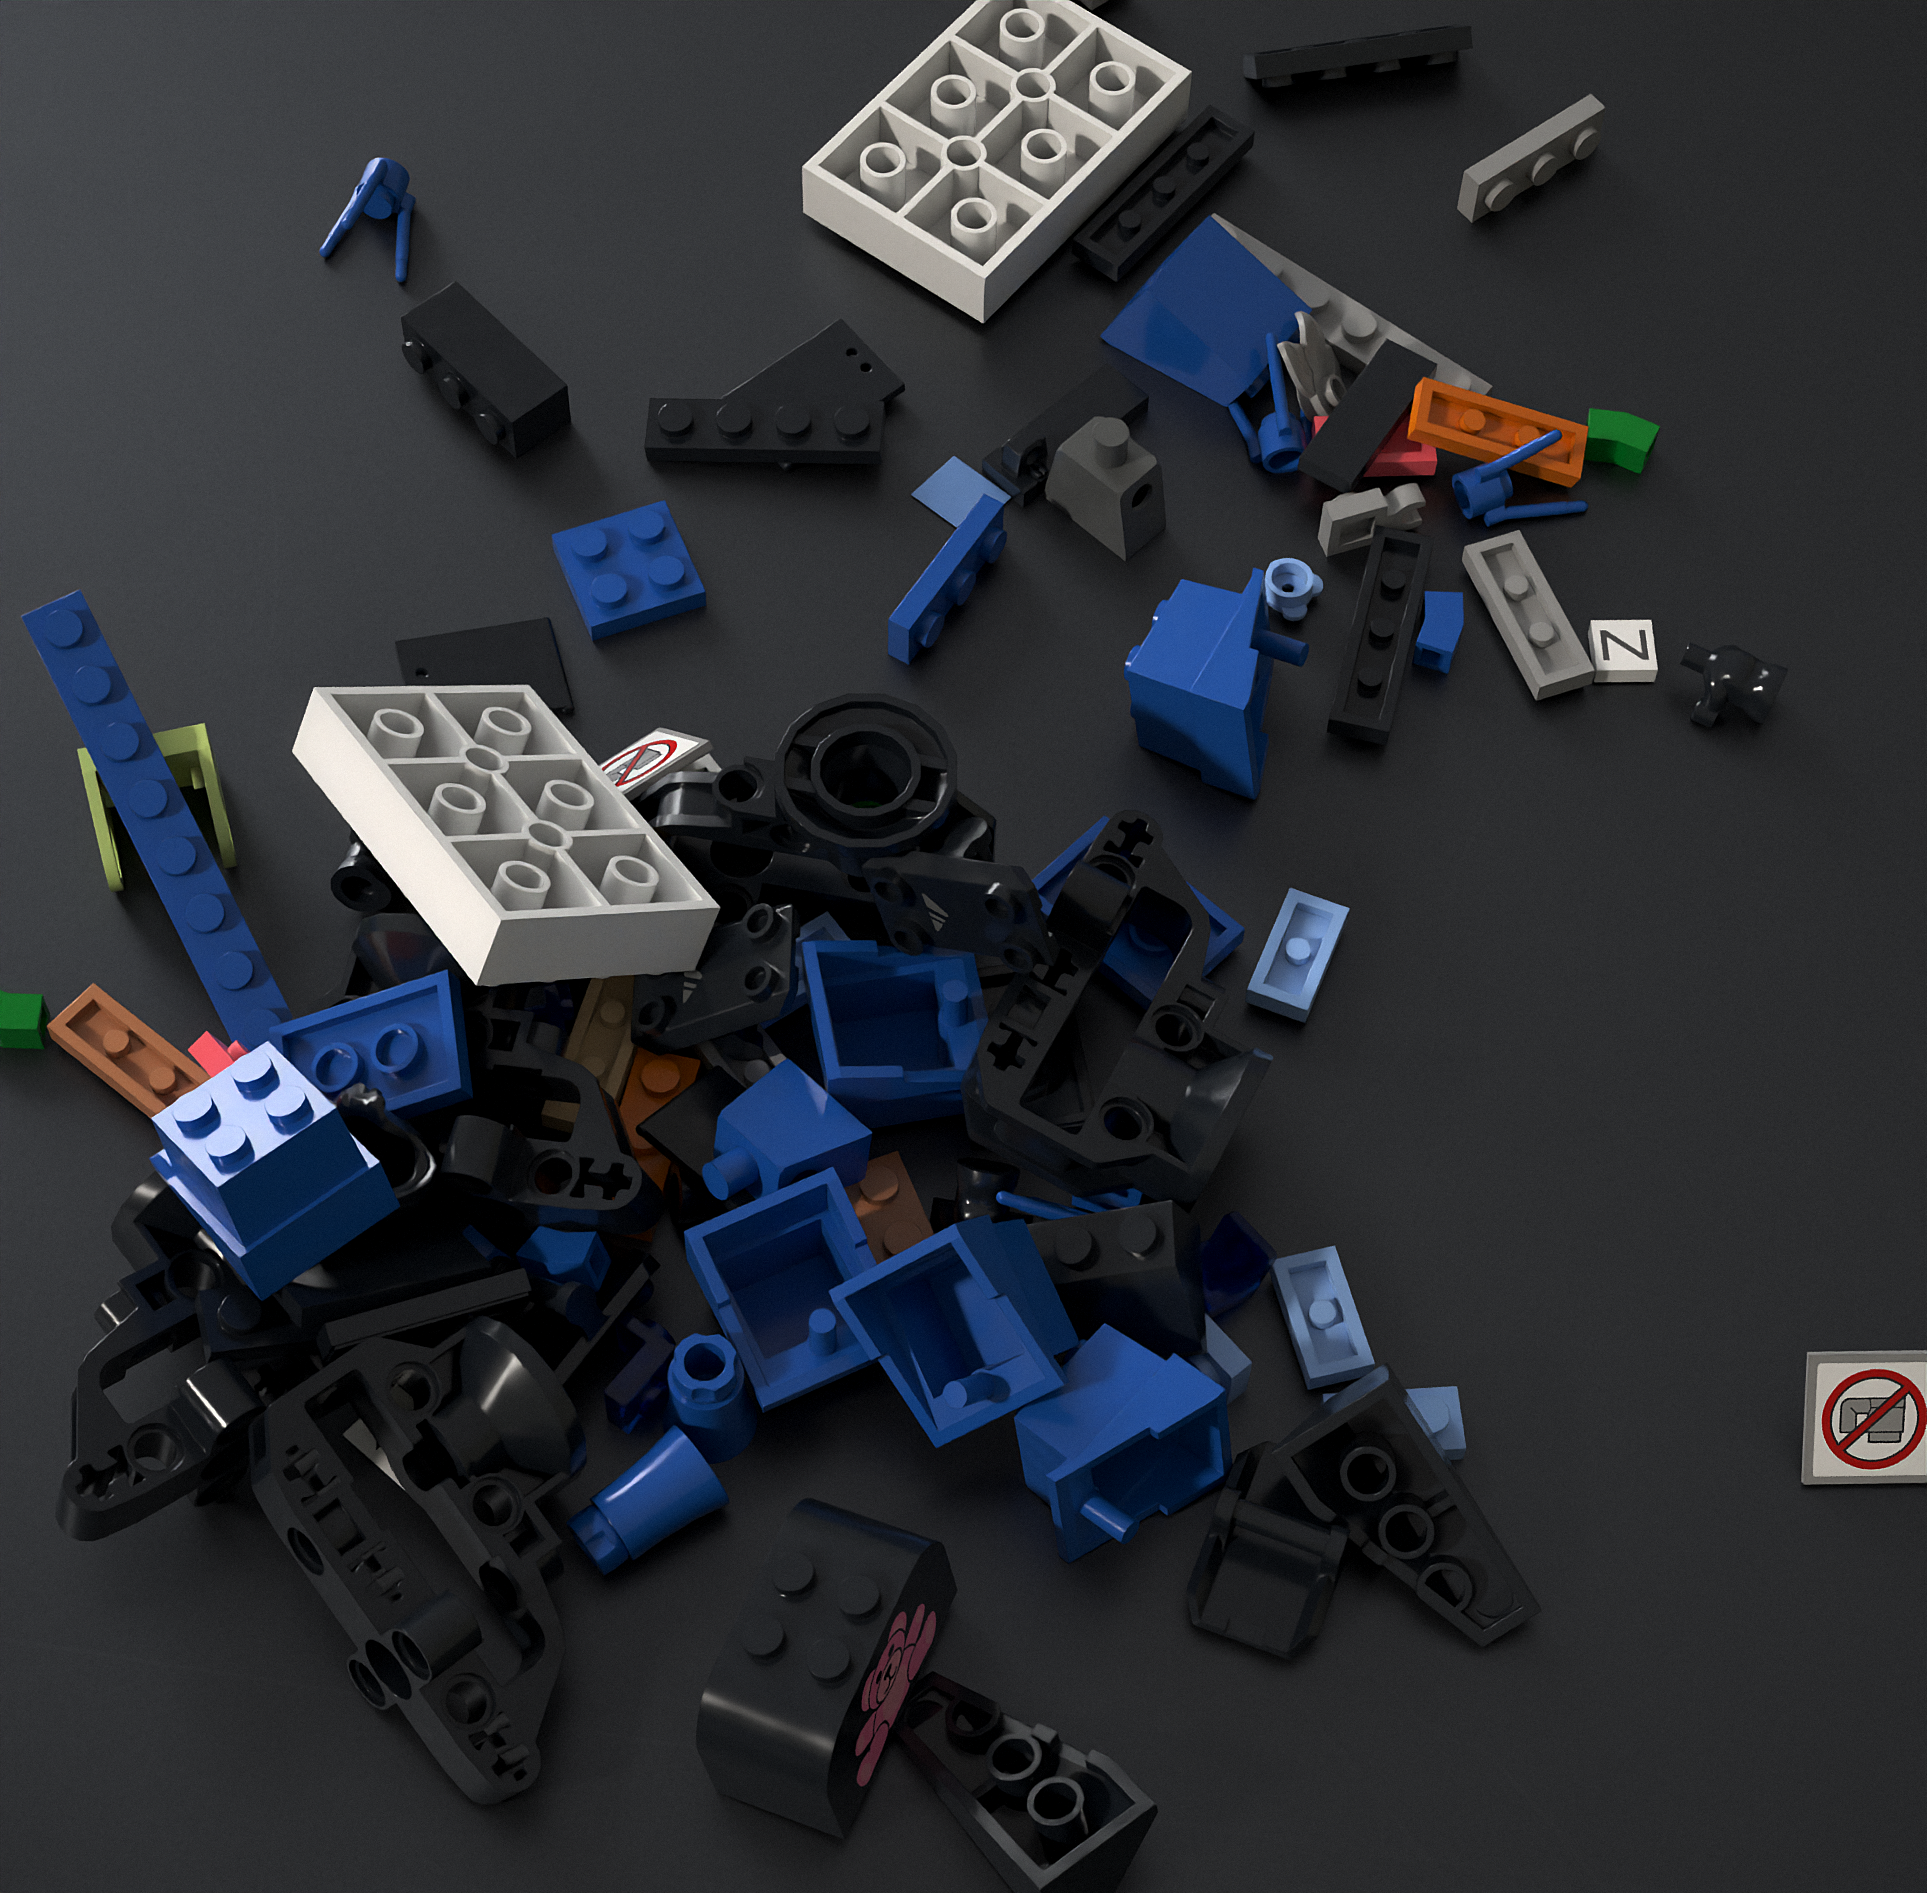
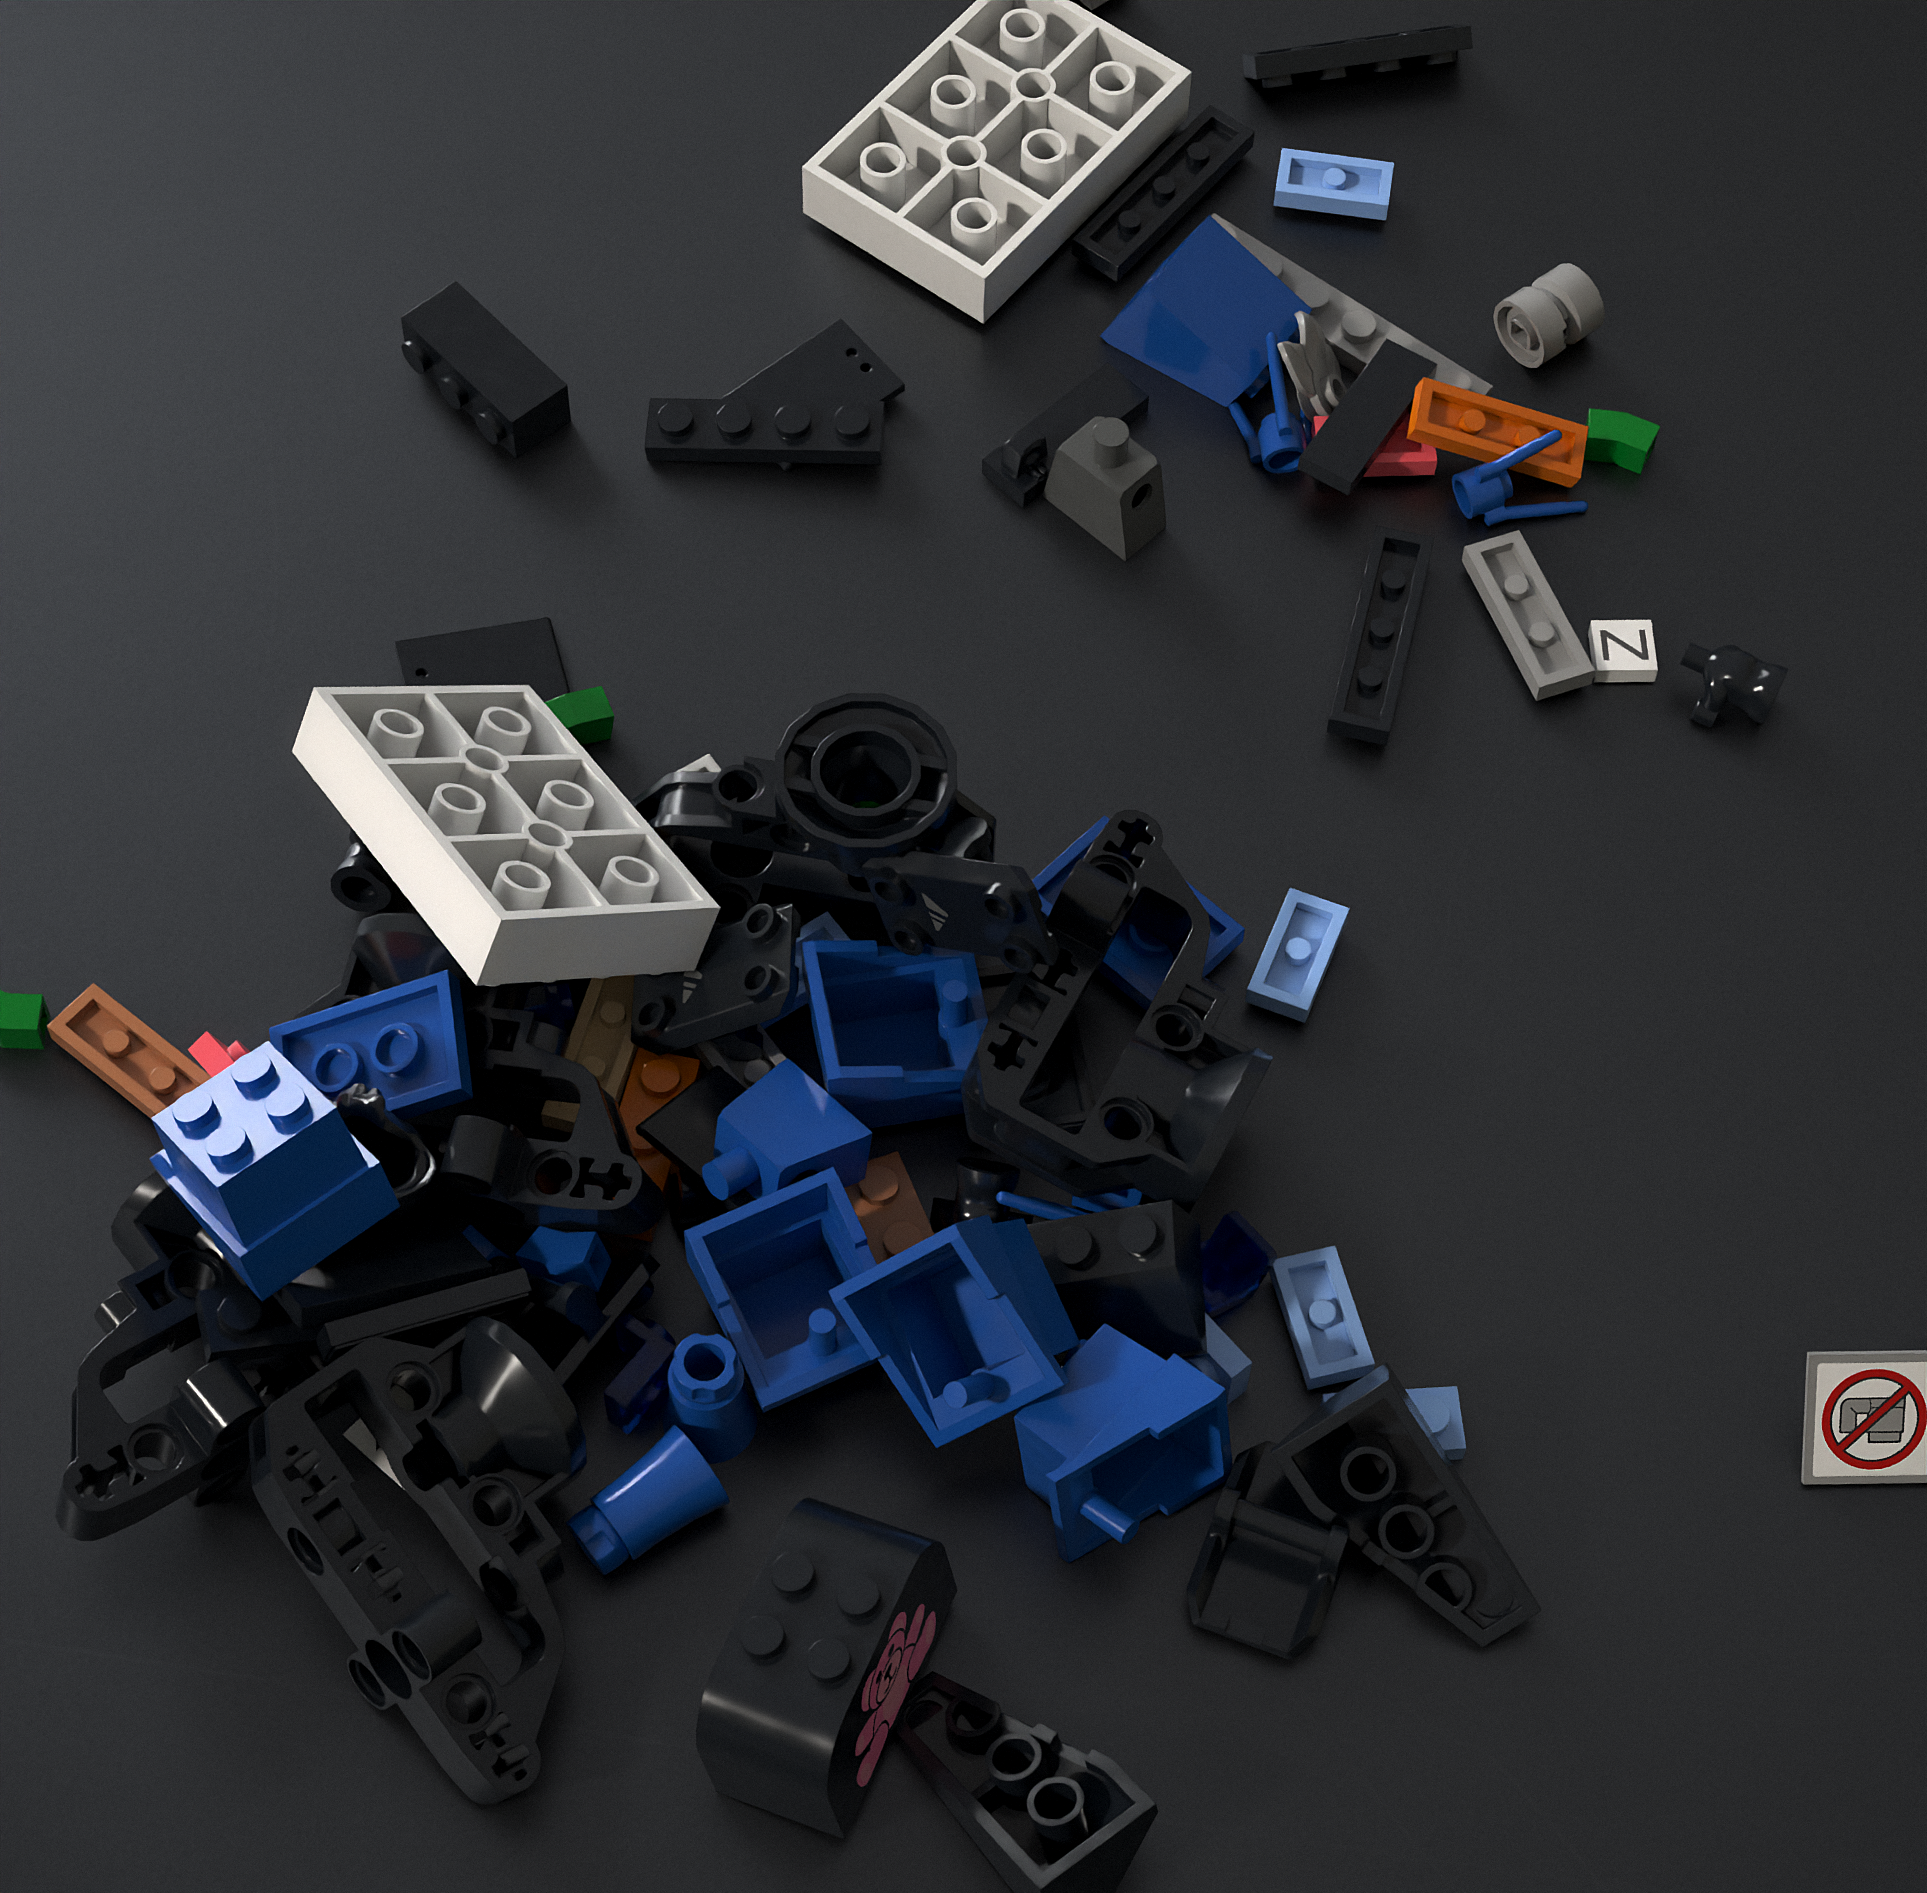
(158, 819): blue plate -> none
(191, 763): yellowish green hose -> none
(379, 195): blue plant -> none
(584, 714): none -> green piece
(628, 570): blue plate -> none
(651, 759): piece -> none
(947, 580): blue plate -> none
(955, 491): medium blue sticker -> none
(1207, 681): blue piece -> none
(1292, 575): light blue plate -> none
(1333, 184): none -> light blue plate
(1352, 517): light grey plate -> none
(1440, 630): blue piece -> none
(1531, 158): light grey plate -> none
(1549, 315): none -> light grey wheel

